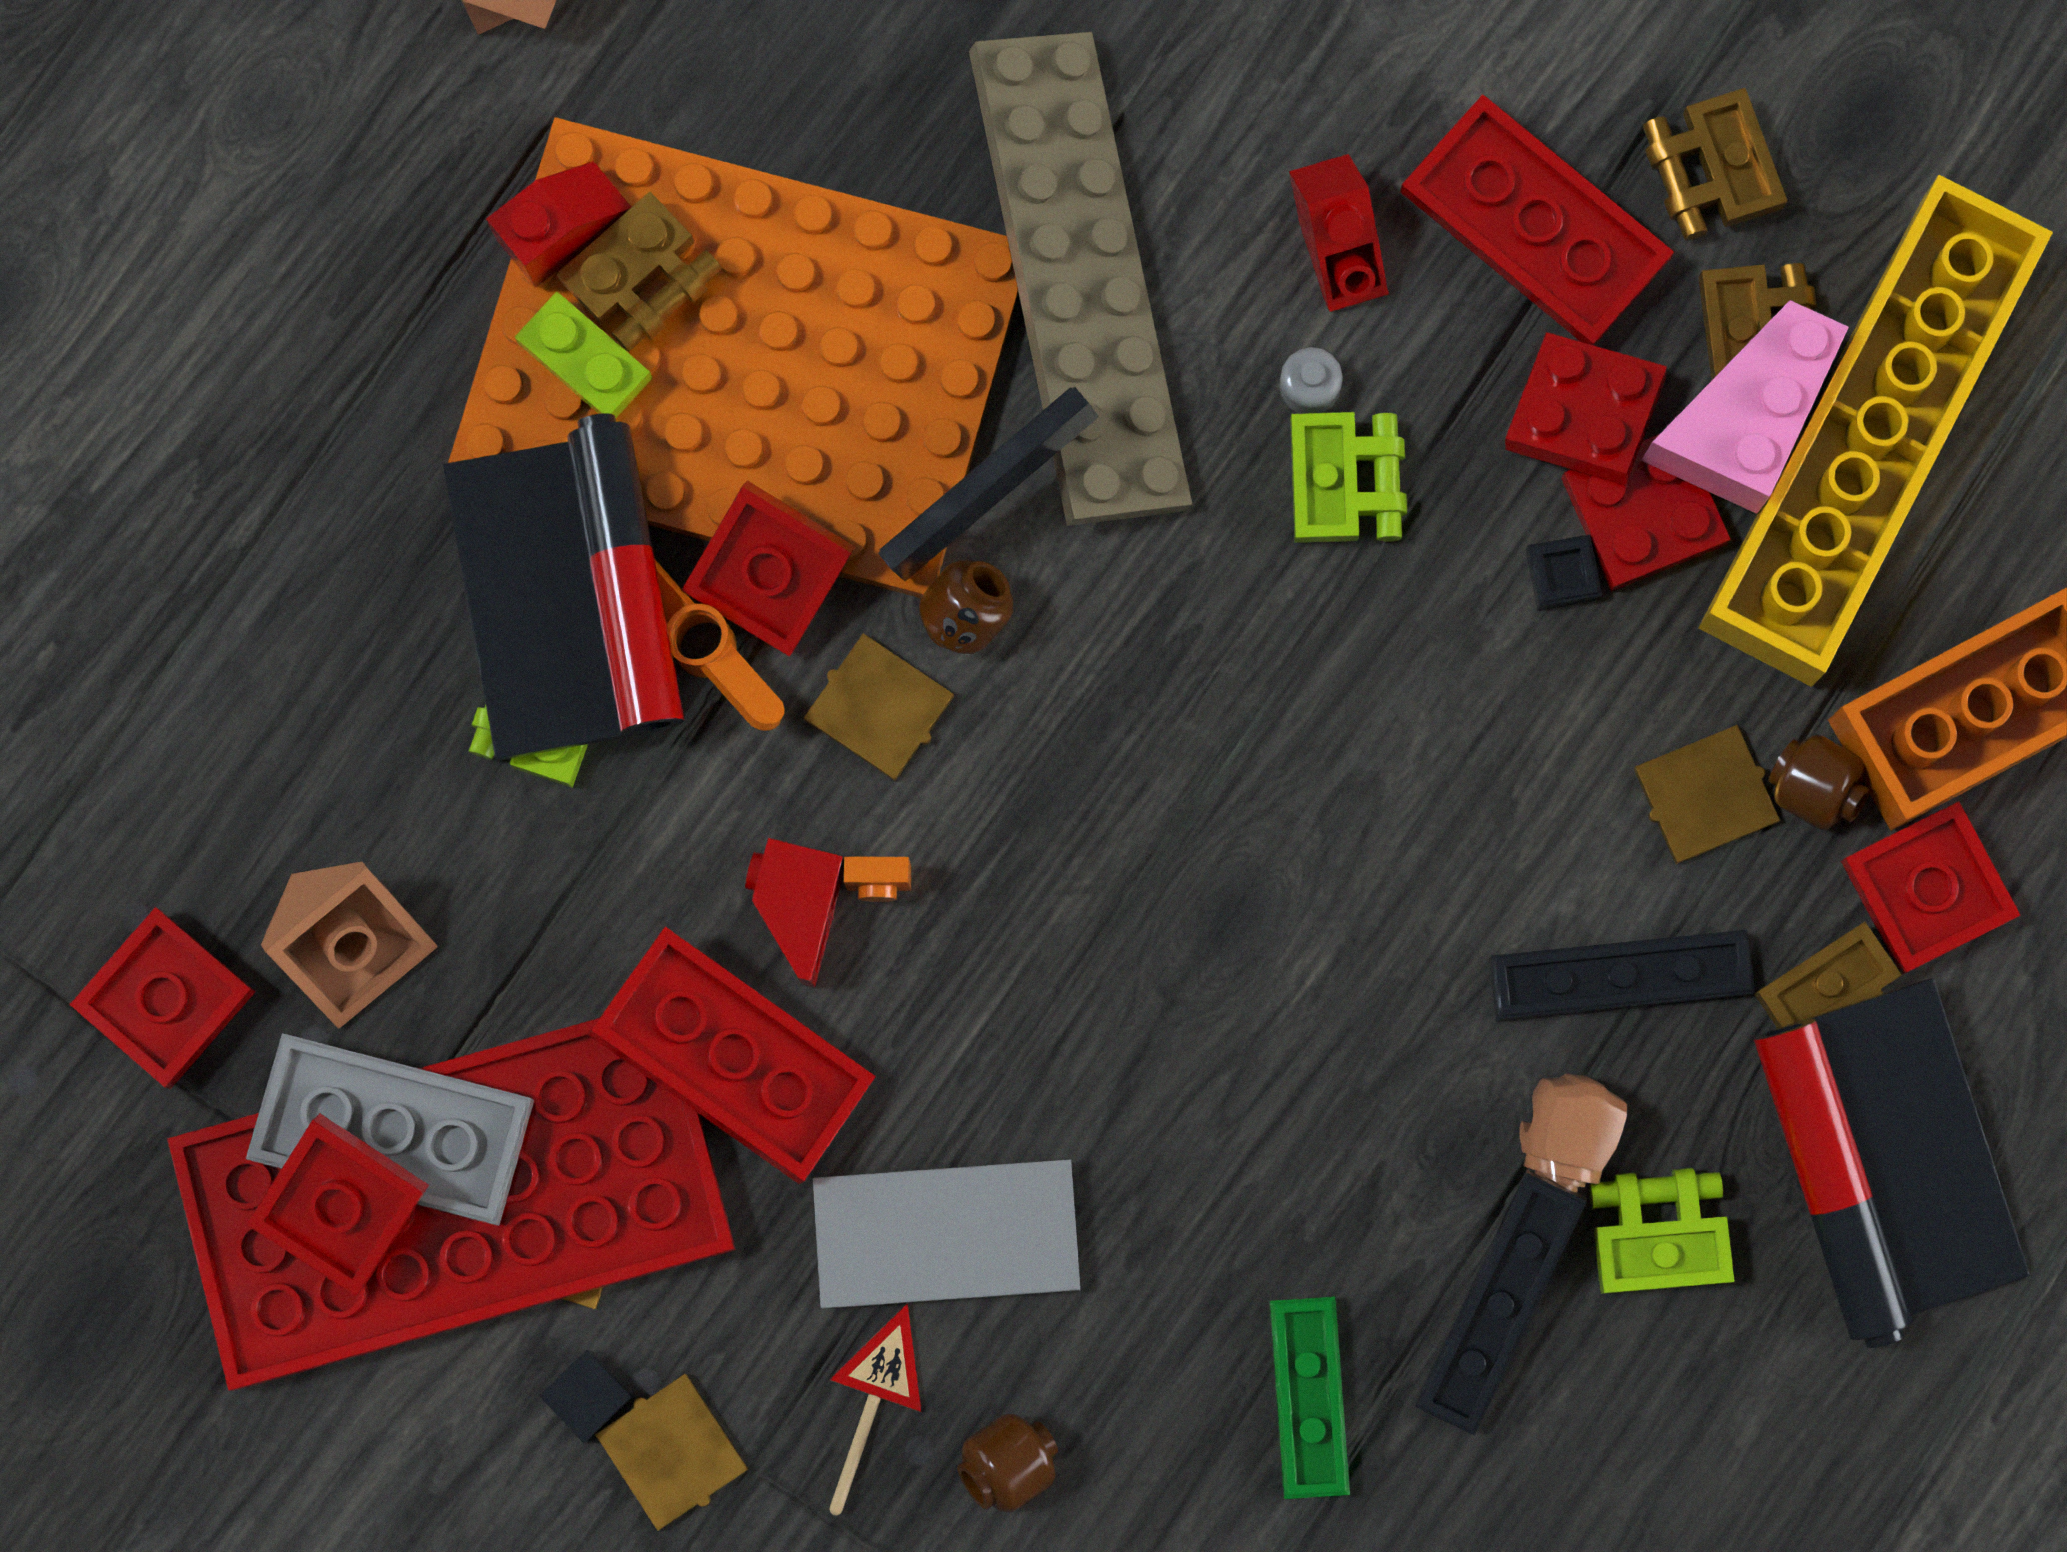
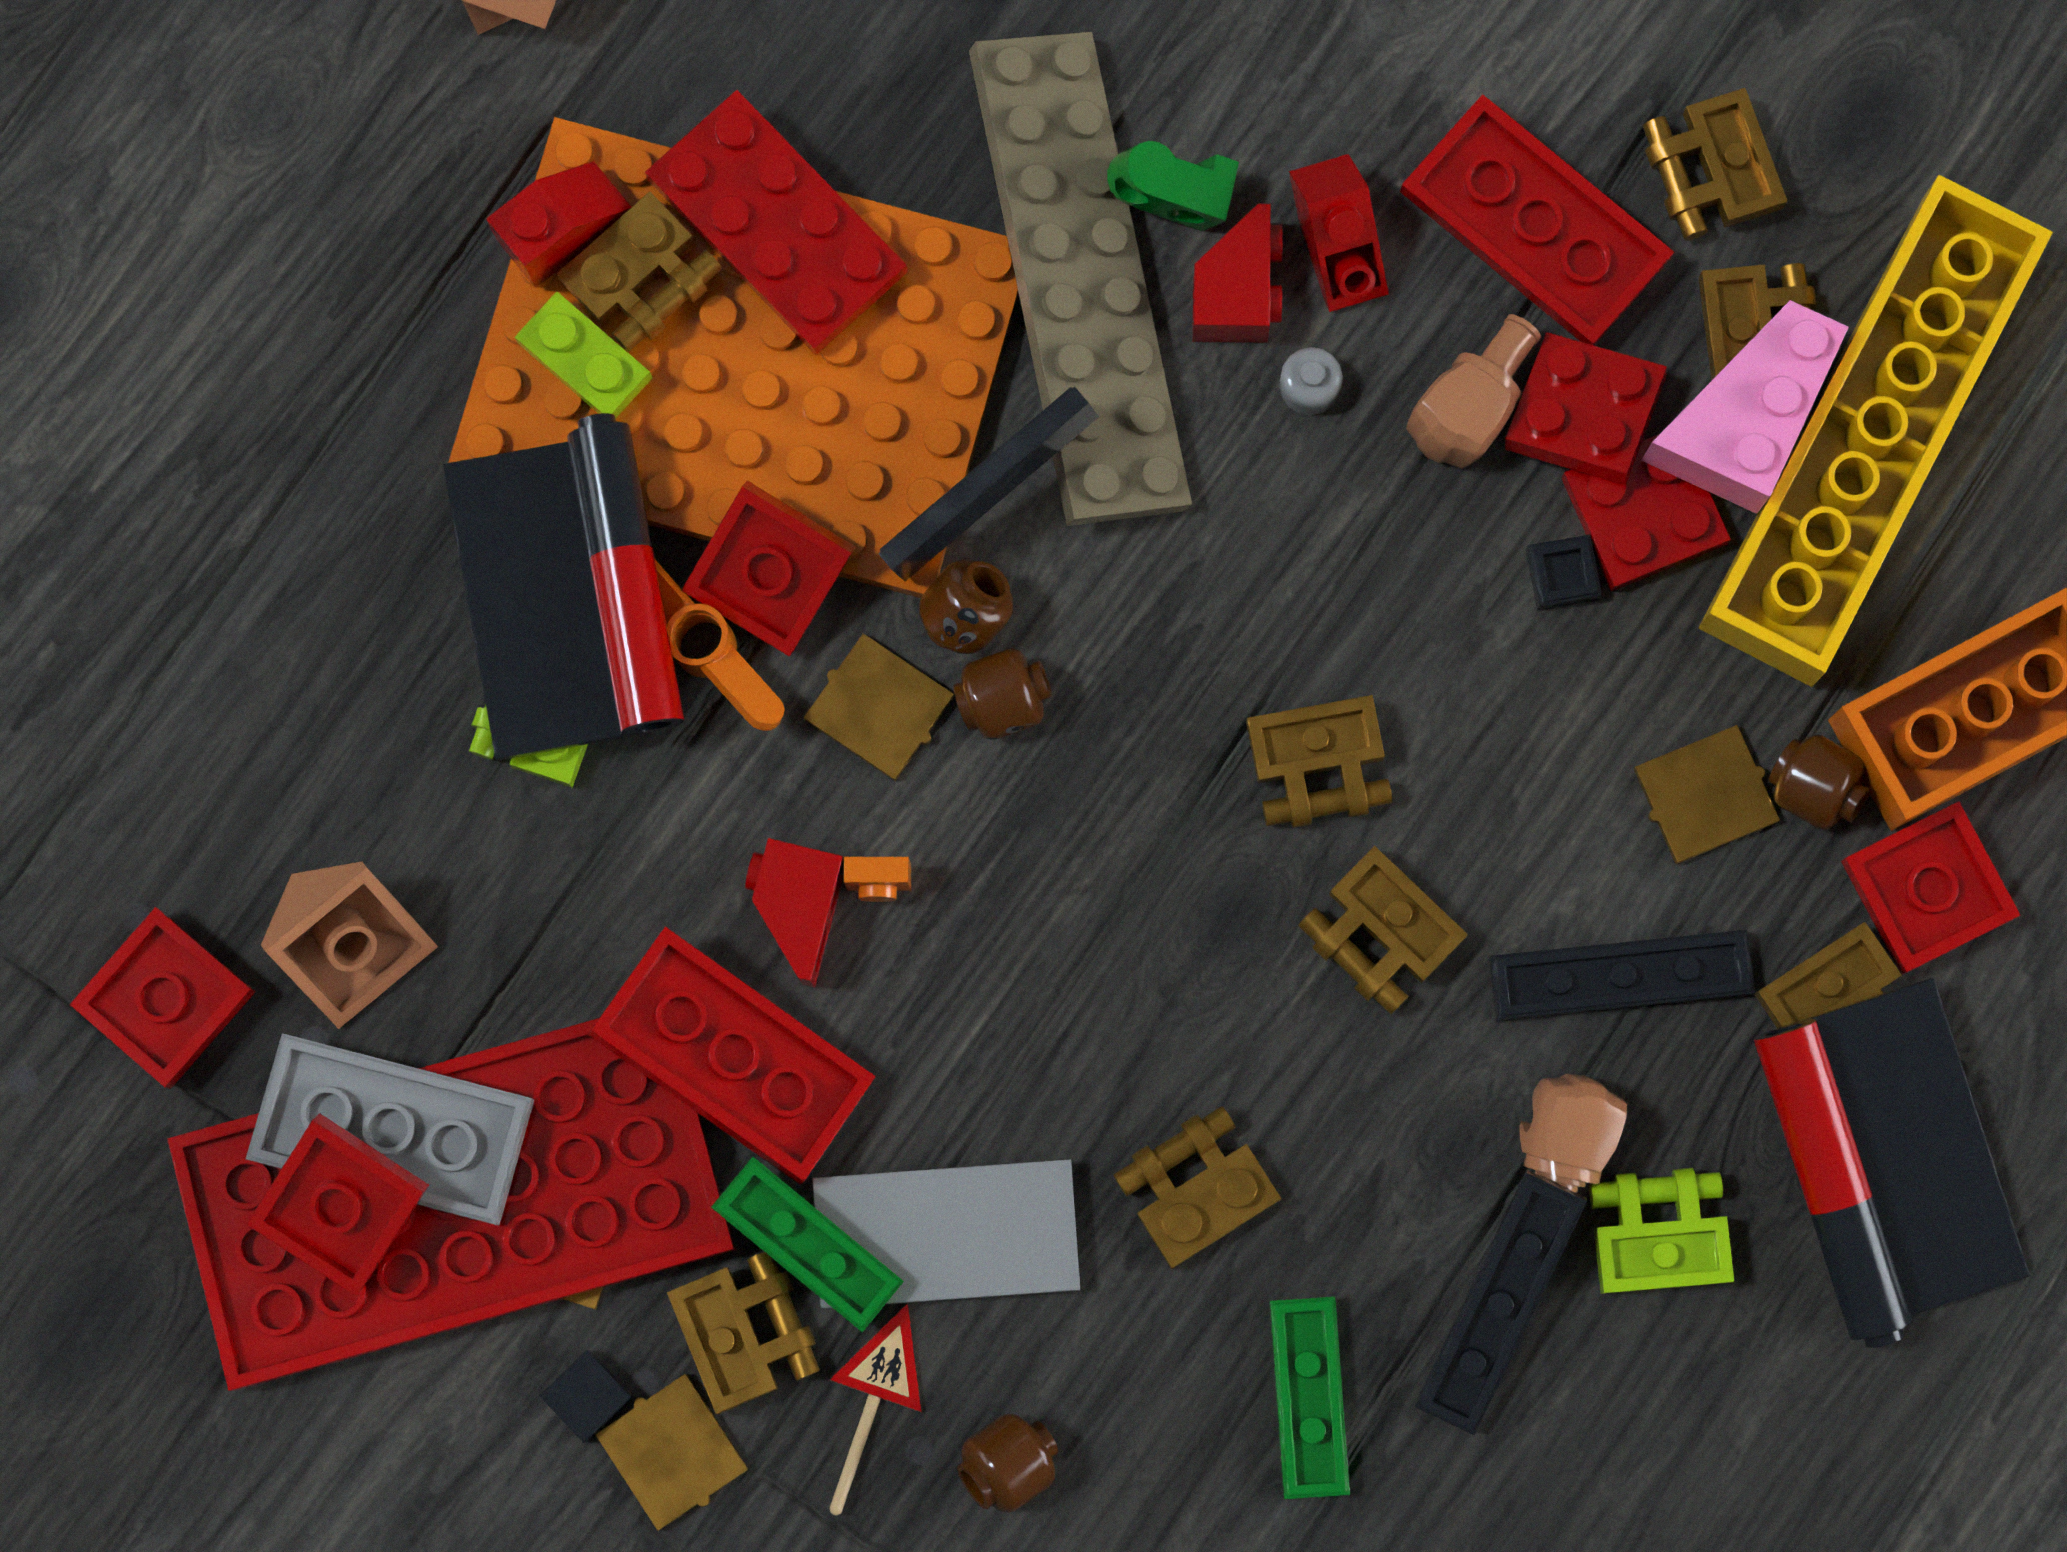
(725, 1341): none -> pearl gold plate
(776, 222): none -> red plate
(807, 1244): none -> green tile
(1002, 694): none -> reddish brown head
(1172, 188): none -> green leg
(1209, 1203): none -> pearl gold plate
(1233, 283): none -> red slope
(1313, 742): none -> pearl gold plate
(1326, 477): lime plate -> none
(1393, 913): none -> pearl gold plate
(1473, 398): none -> nougat piece

